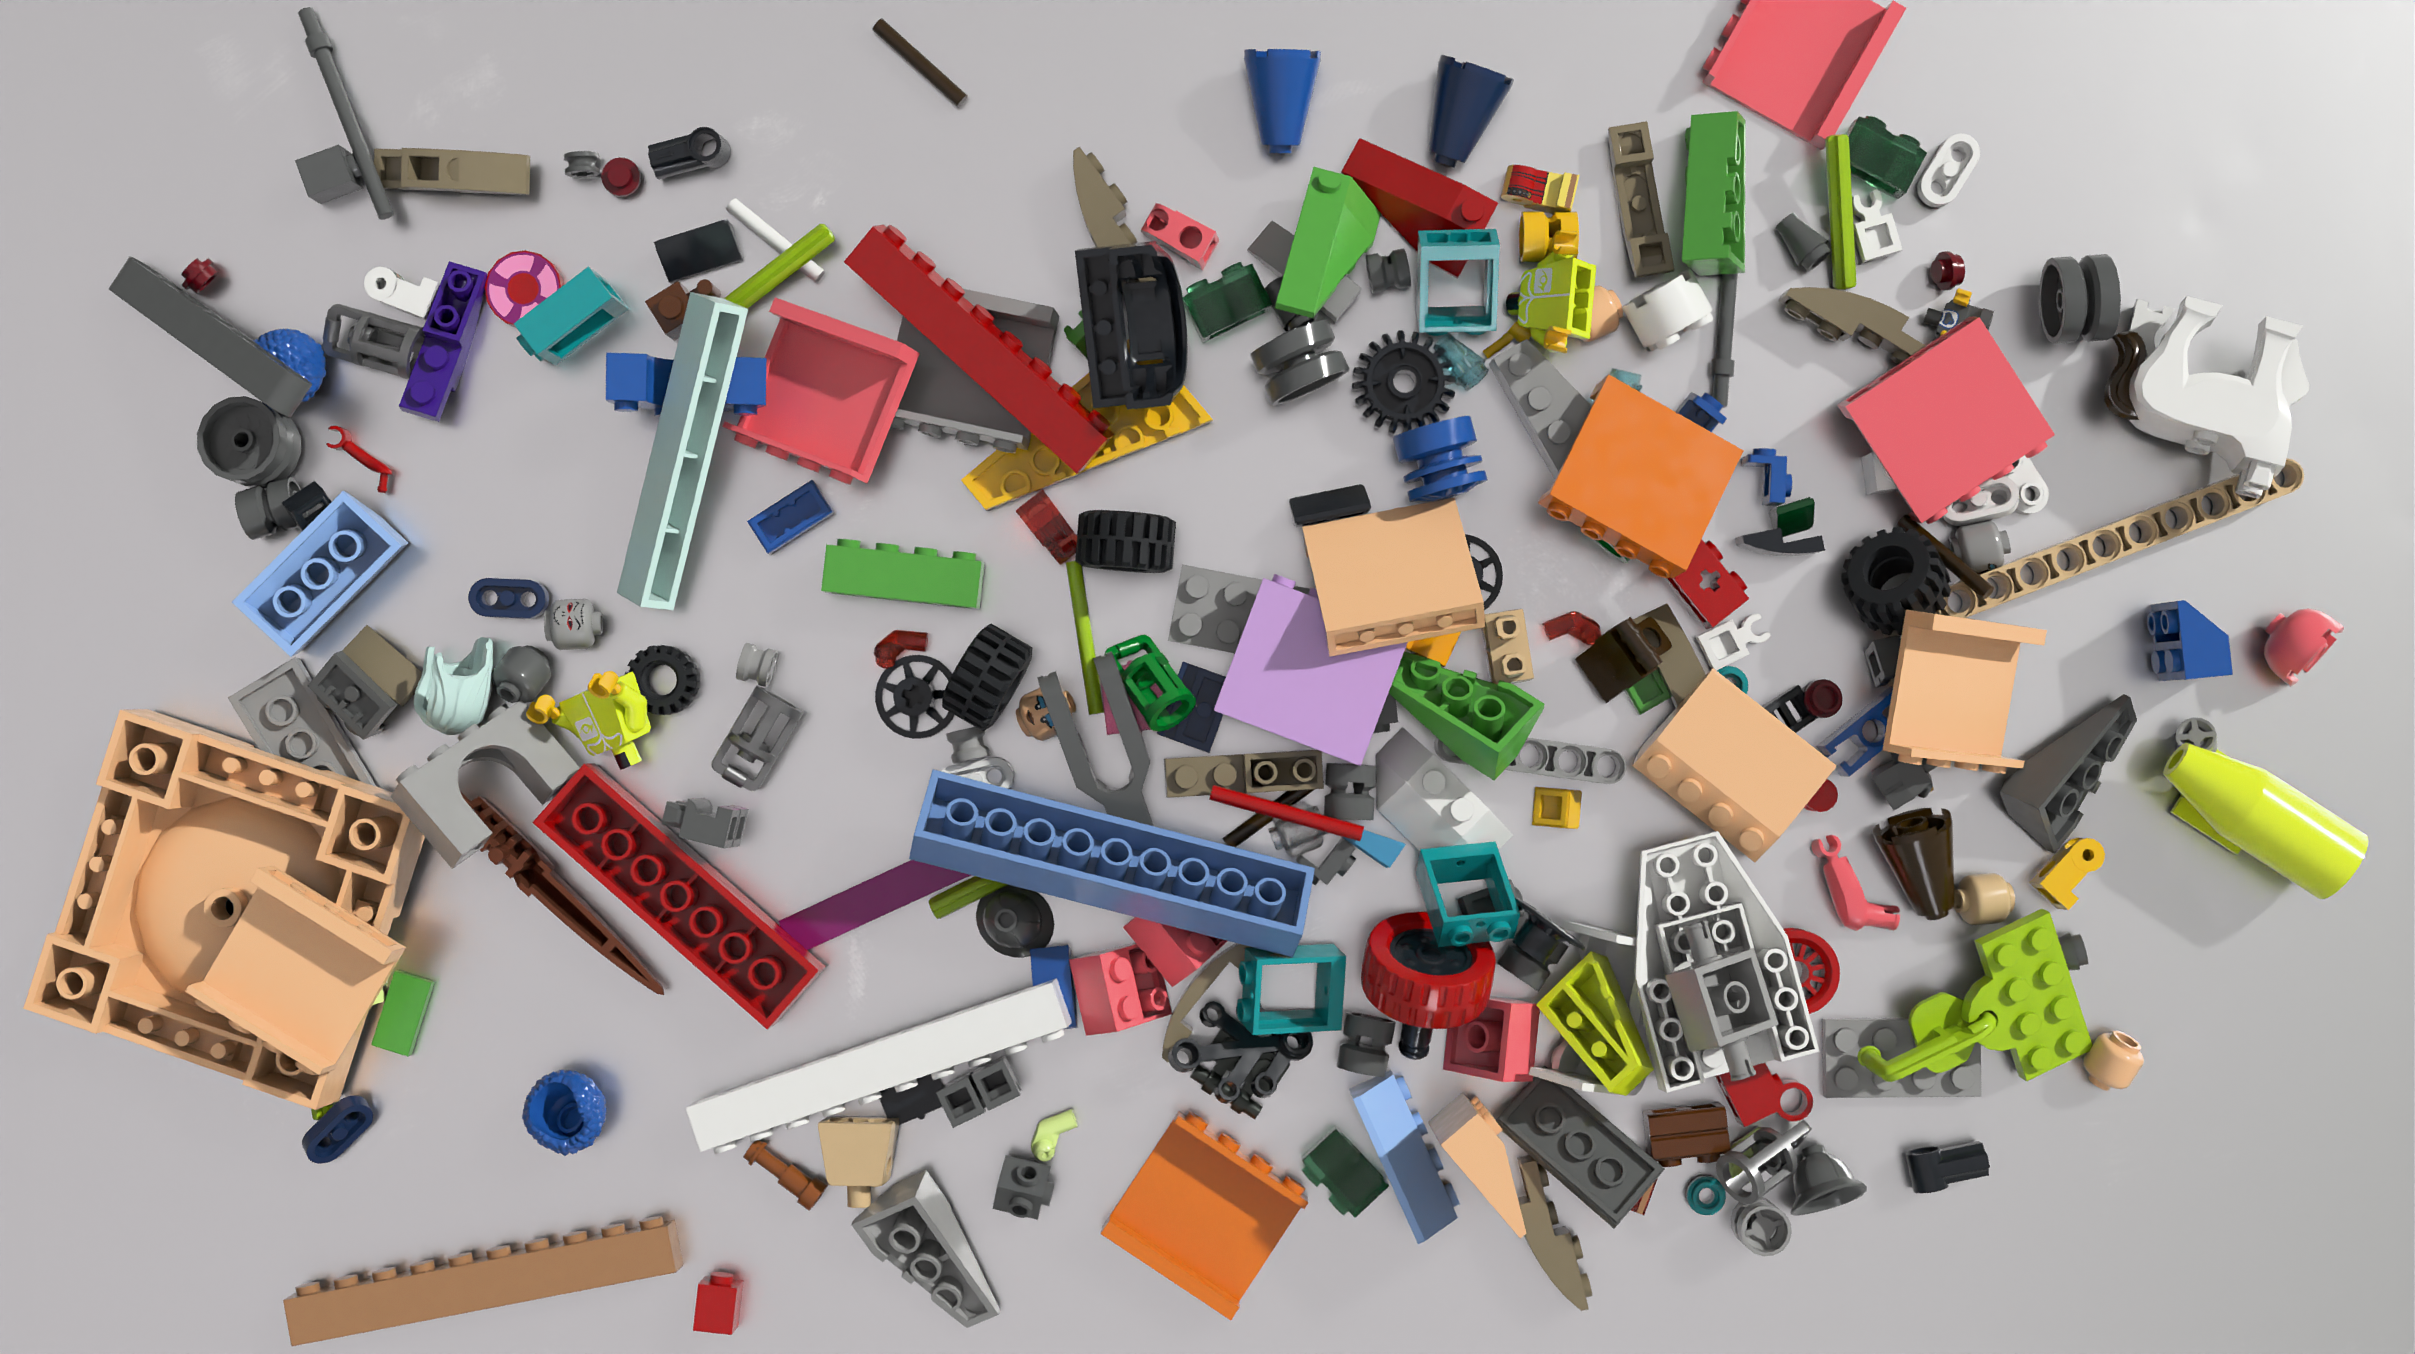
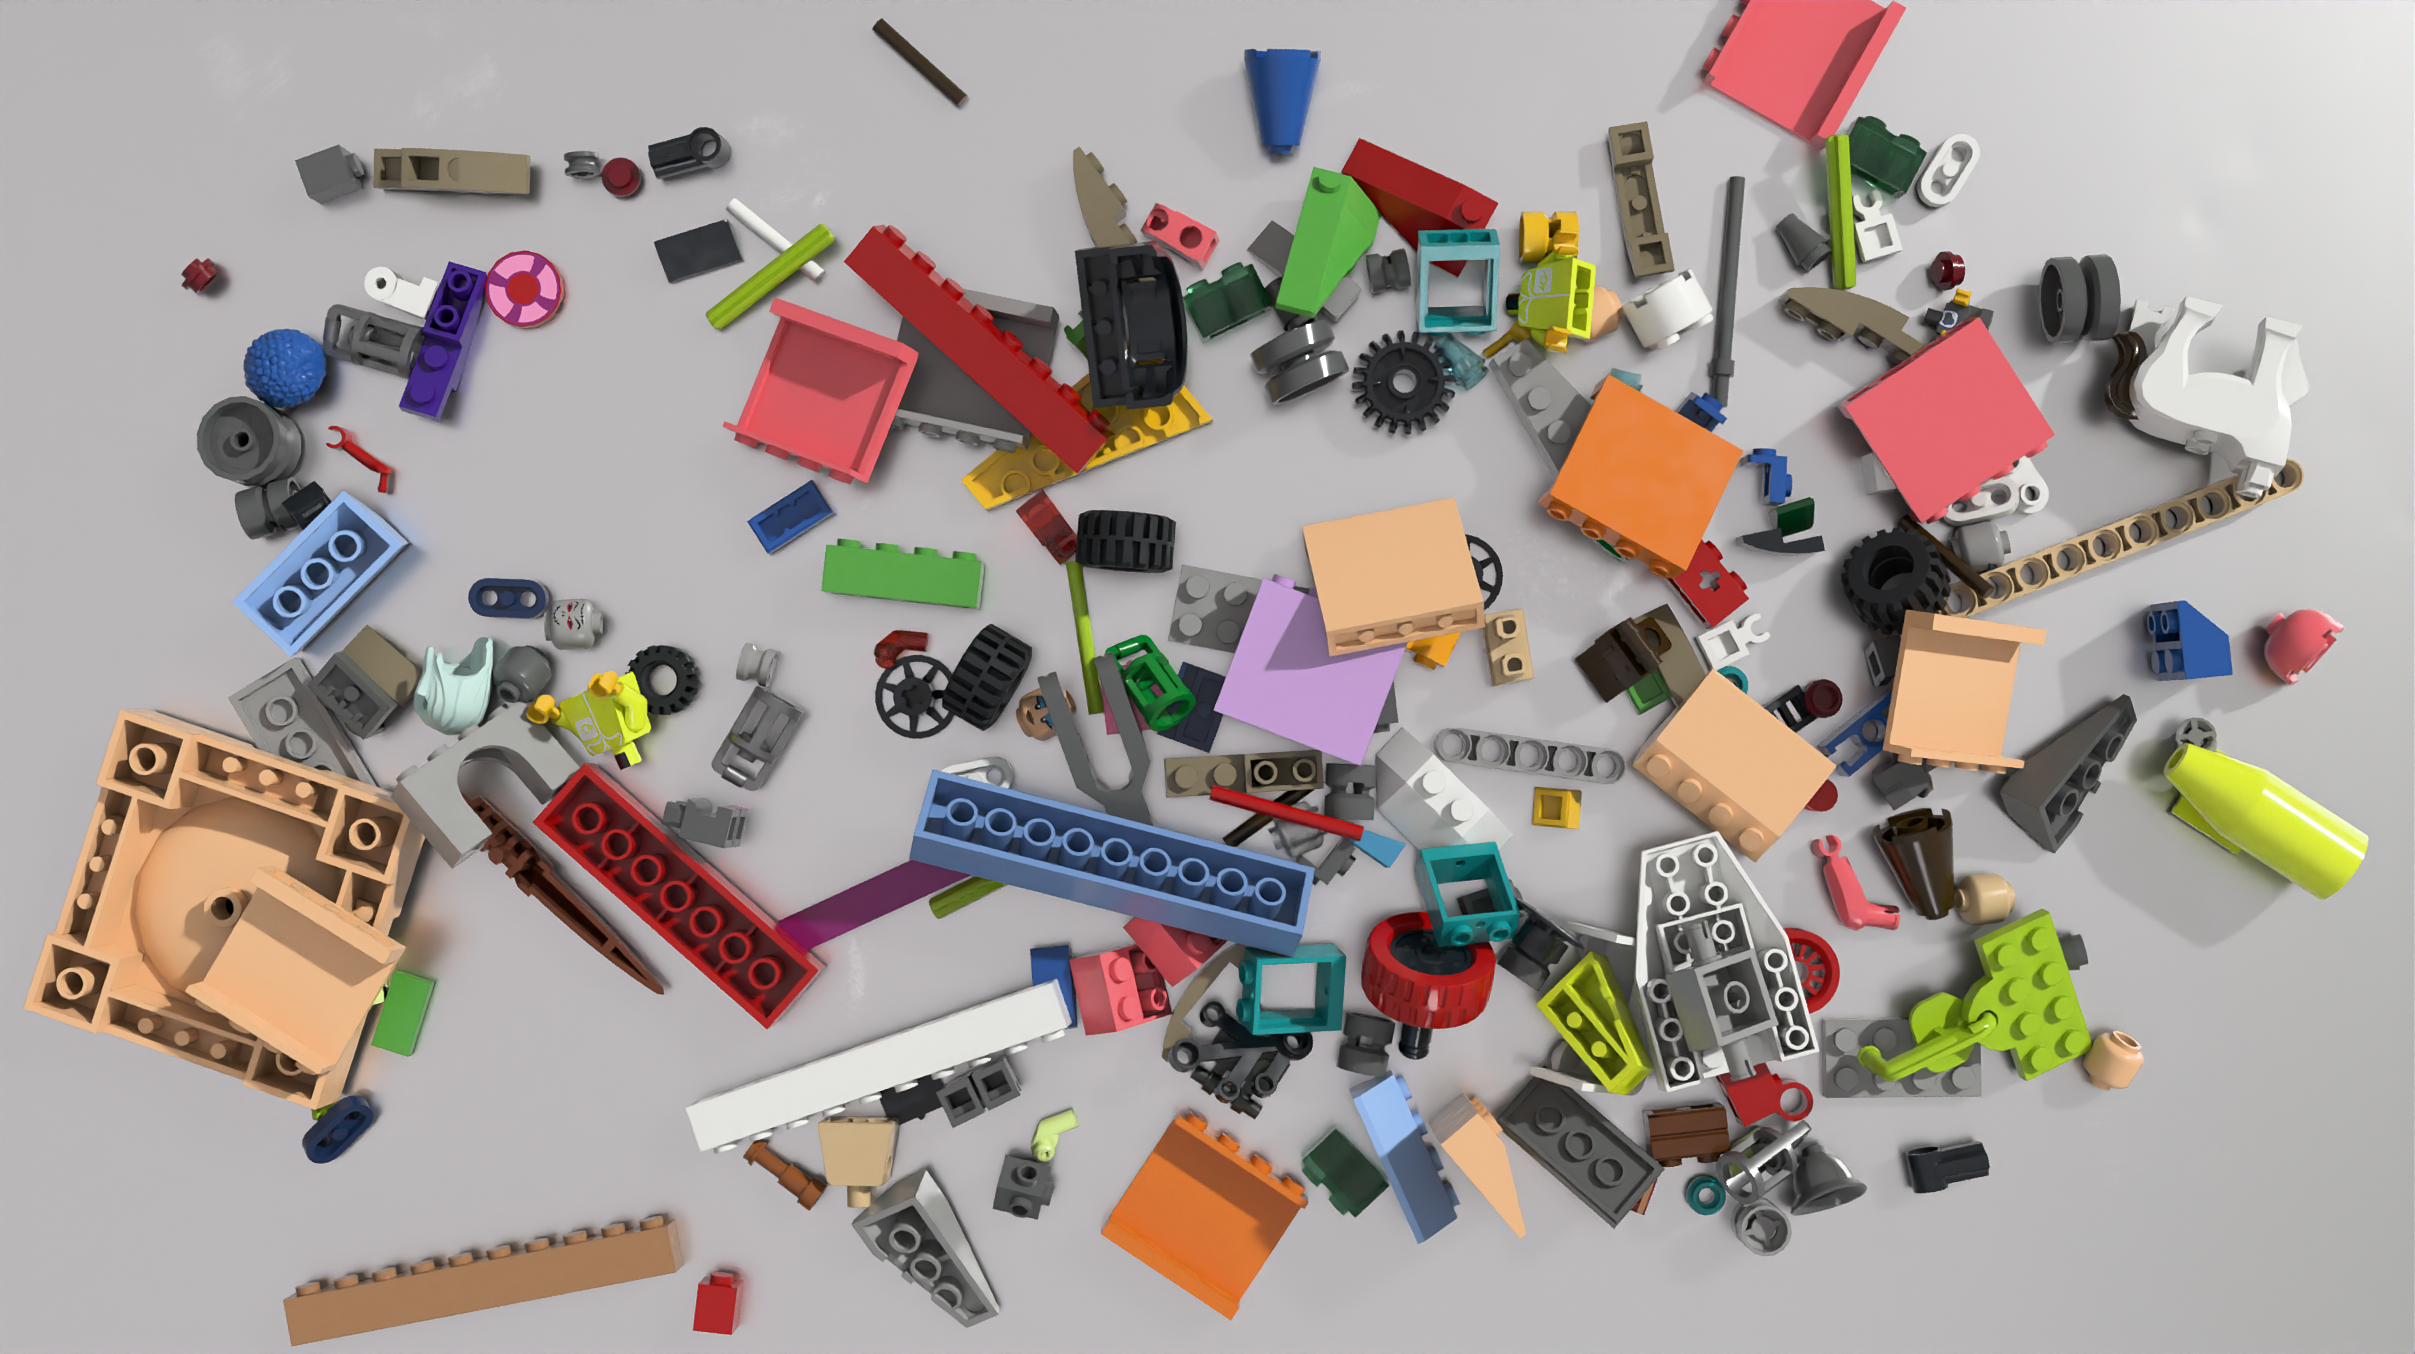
(210, 337): dark grey beam -> none
(321, 48): dark grey bar -> none
(564, 1111): blue hair -> none
(569, 317): teal window -> none
(642, 382): blue brick -> none
(671, 304): reddish brown brick -> none
(682, 451): light aqua brick -> none
(967, 744): light grey wheel -> none
(1015, 921): dark grey hat -> none
(1329, 505): black slope -> none
(1440, 459): blue wheel -> none
(1463, 108): dark blue cone -> none
(1470, 715): bright green wedge -> none
(1496, 1043): coral slope -> none
(1539, 189): leg -> none
(1552, 1247): dark tan slope -> none
(1574, 624): clear red arm -> none
(1715, 194): bright green wedge -> none
(2067, 869): yellow leg -> none

